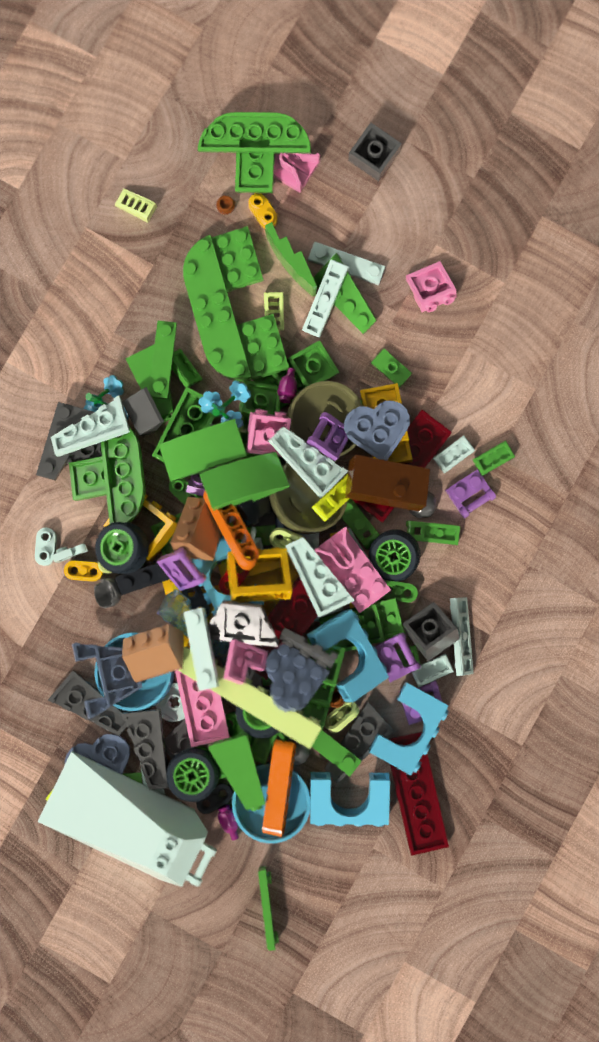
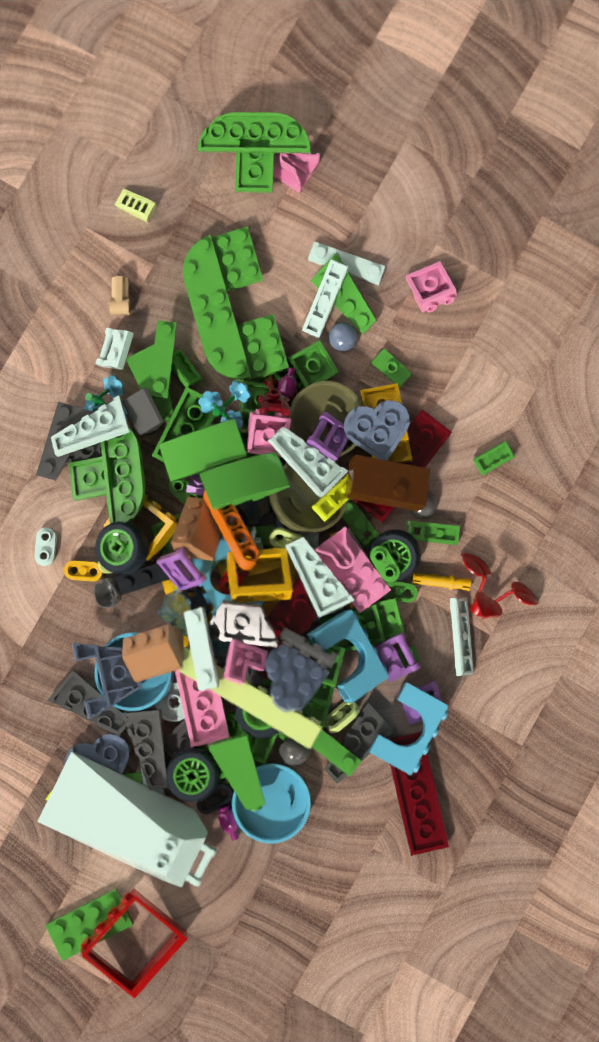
(65, 553): light aqua plate -> none
(72, 928): none -> bright green plate
(119, 349): none -> light aqua plate
(120, 300): none -> tan piece
(133, 987): none -> red window
(225, 205): dark orange plate -> none
(262, 210): yellow plate -> none
(271, 935): bright green plate -> none
(273, 399): none -> dark red piece
(279, 787): orange beam -> none
(281, 308): yellowish green slope -> none
(293, 263): bright green slope -> none
(337, 700): dark orange plate -> none
(343, 337): none -> sand blue hair
(372, 812): medium azure arch -> none
(374, 151): dark grey brick -> none
(388, 562): none -> bright green plate
(431, 631): dark grey brick -> none
(432, 670): light aqua plate -> none
(441, 581): none -> yellow pin
(454, 454): light aqua plate -> none
(466, 488): medium lavender plate -> none
(484, 605): none -> red plant

